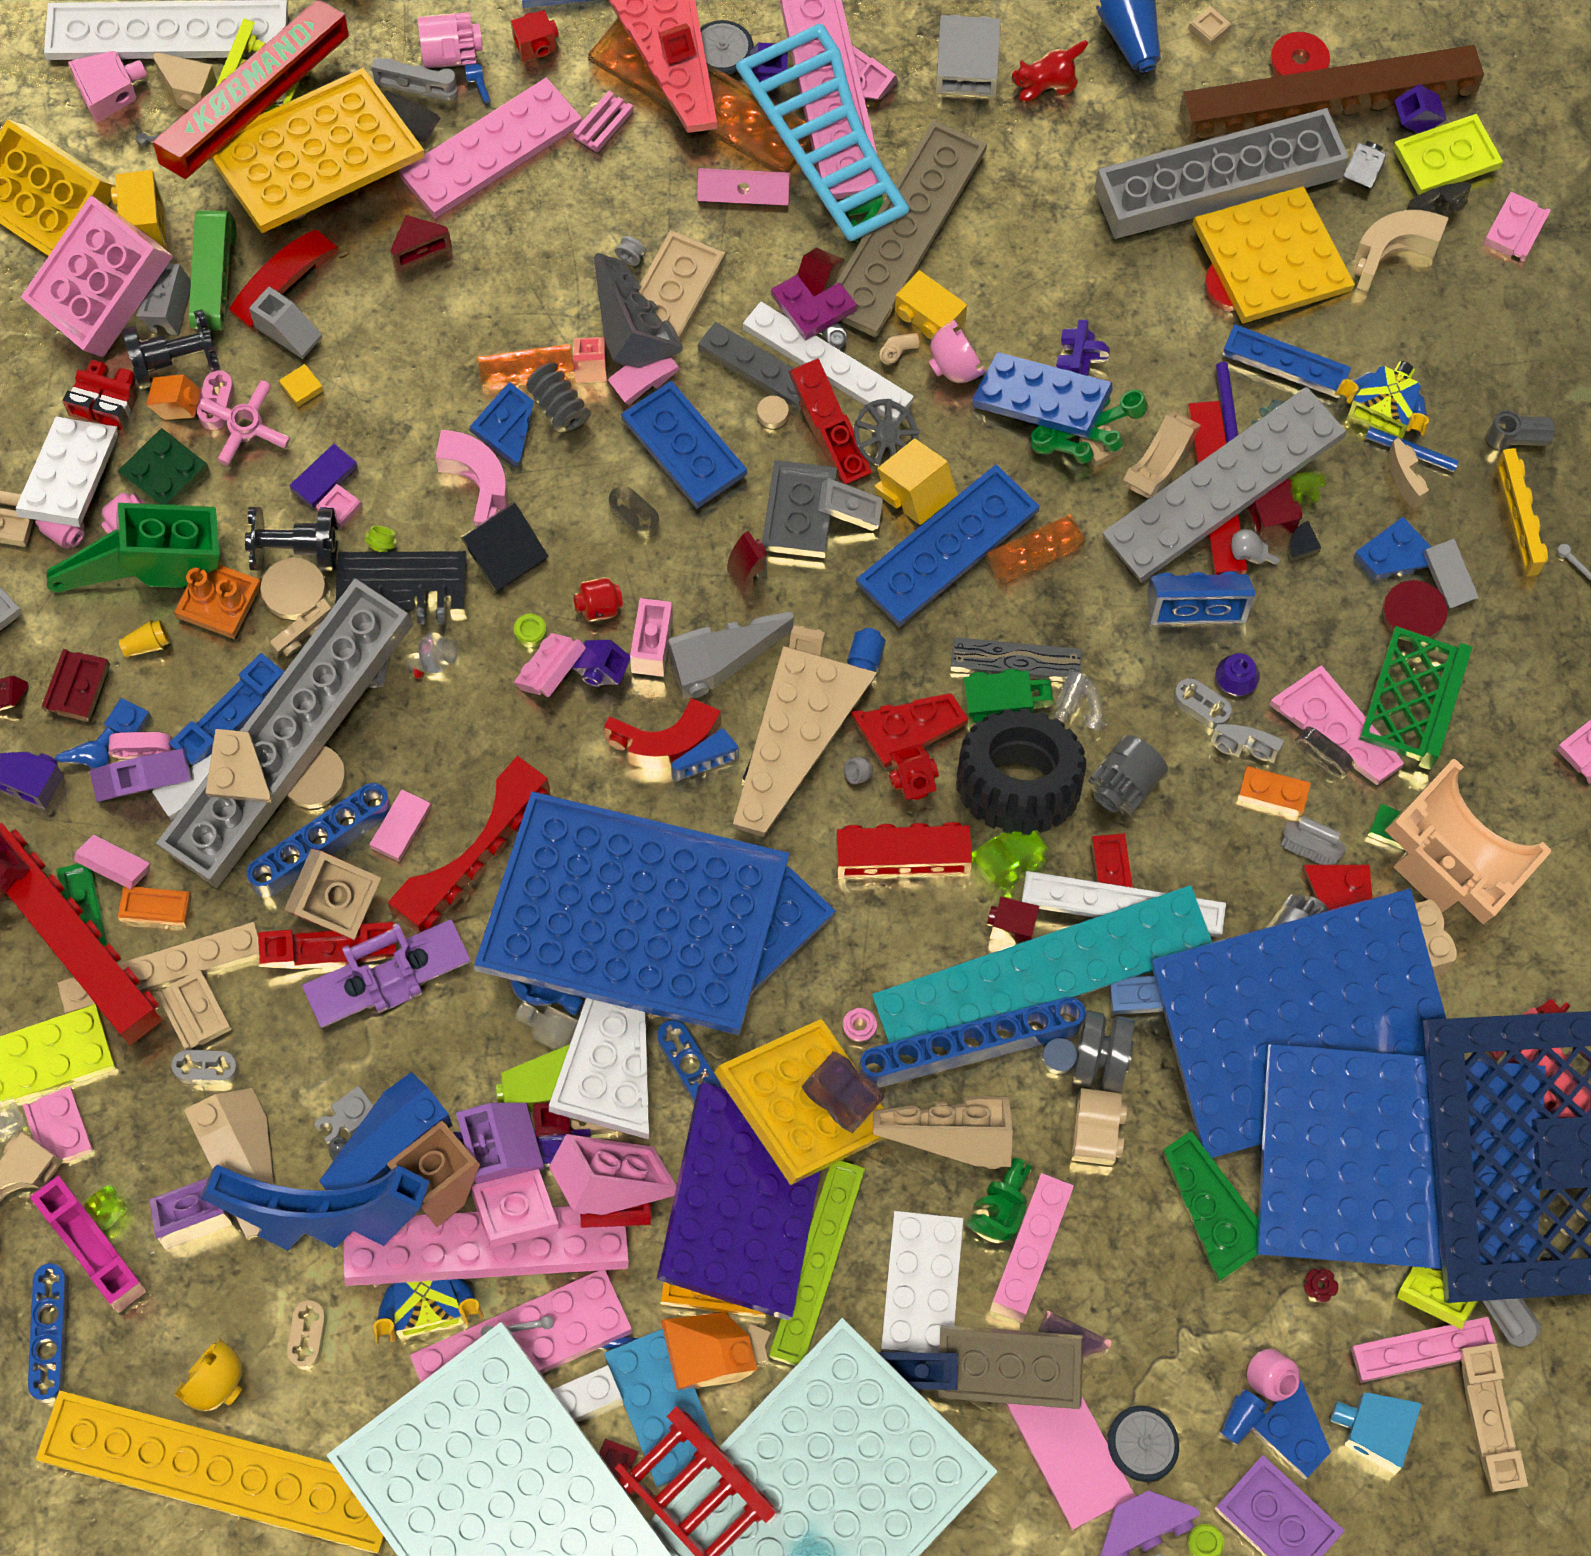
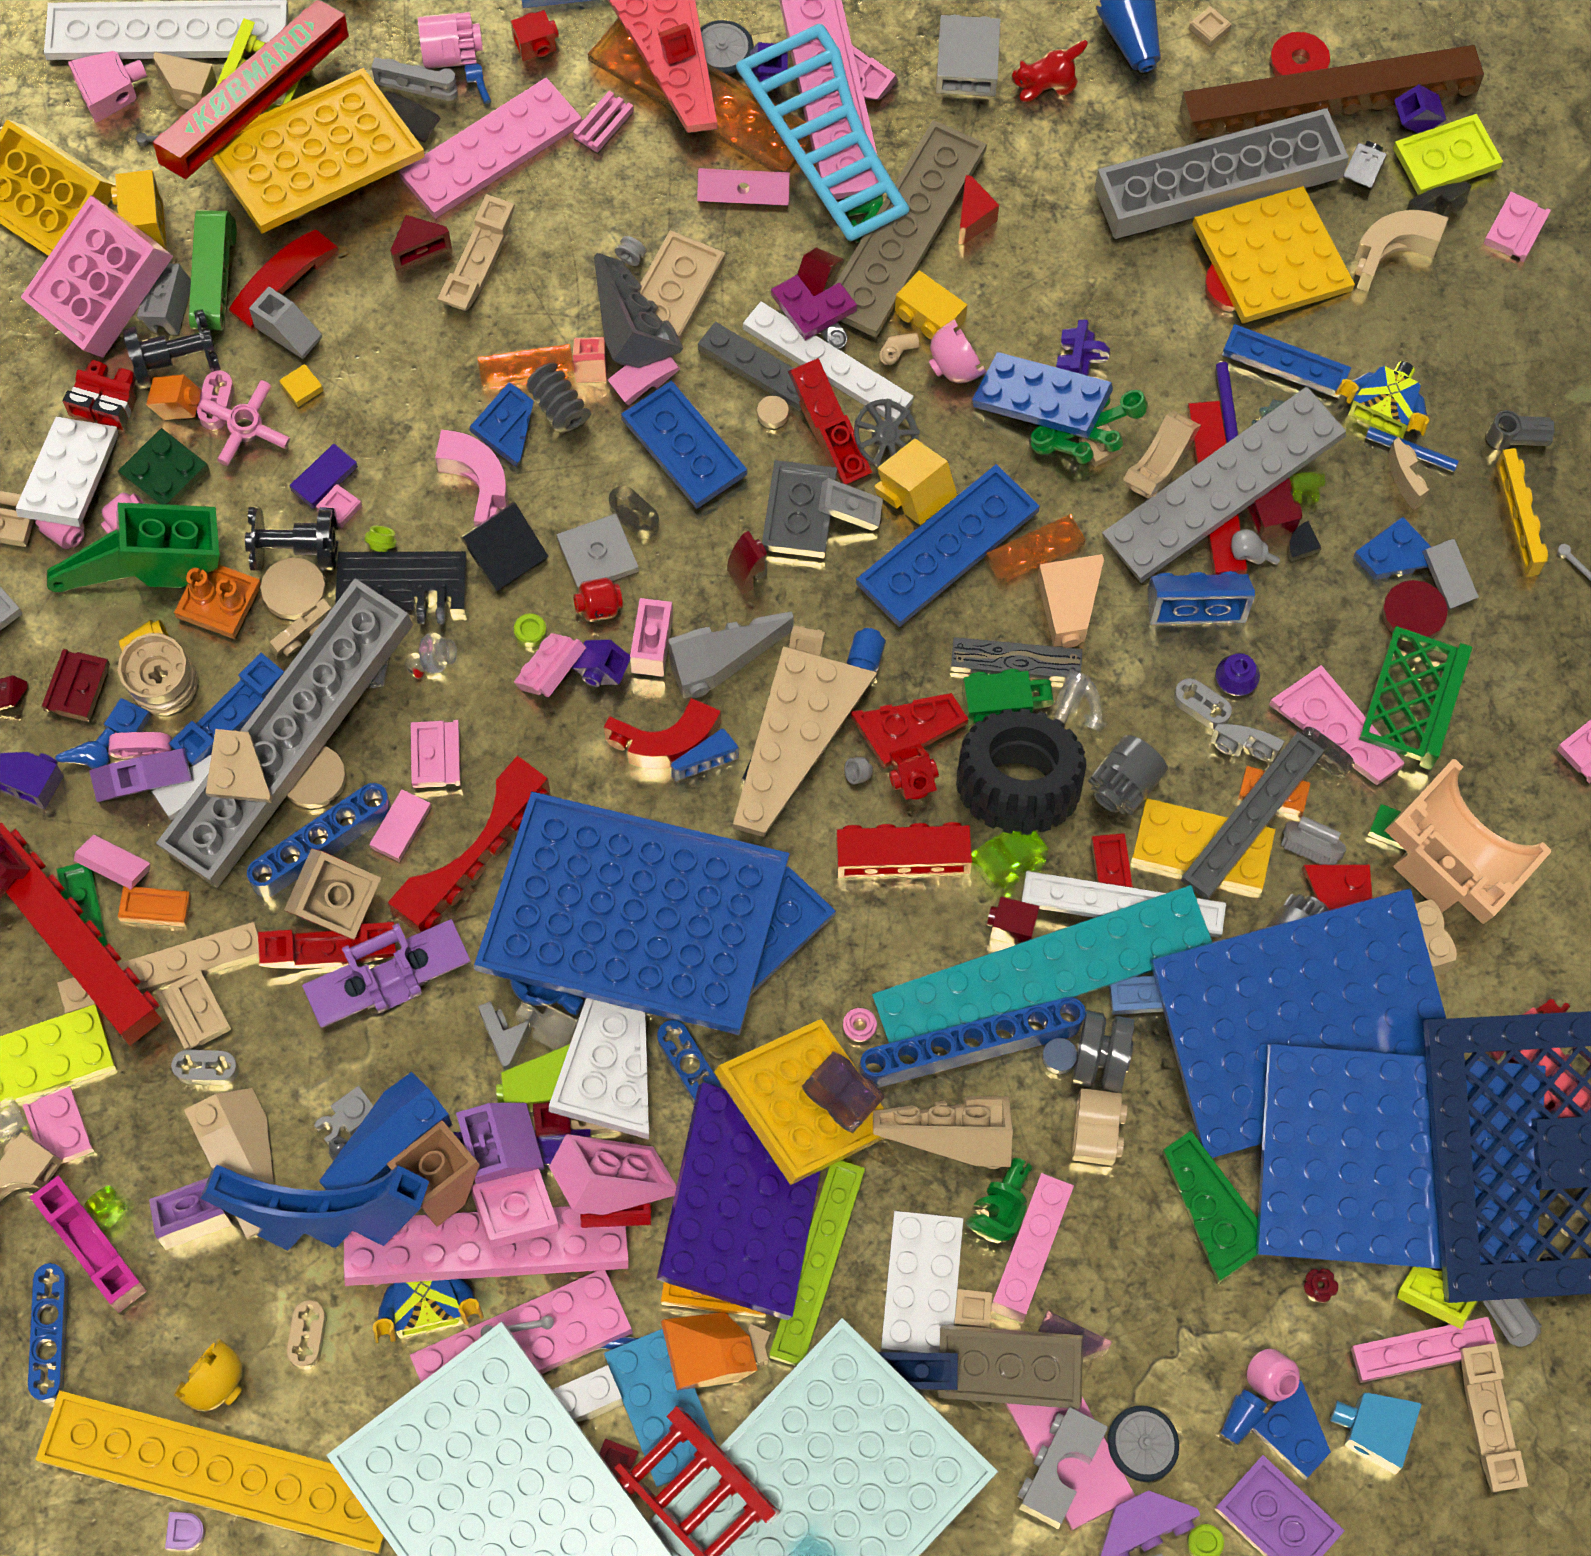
(144, 664): none -> tan wheel
(184, 1532): none -> lavender tile
(435, 754): none -> bright pink plate
(479, 254): none -> tan slope
(506, 1043): none -> light grey slope
(597, 551): none -> light grey plate
(973, 1308): none -> tan plate
(978, 210): none -> red slope
(1069, 597): none -> light nougat slope
(1074, 1437): none -> light grey arch
(1175, 836): none -> yellow plate
(1252, 815): none -> dark grey plate

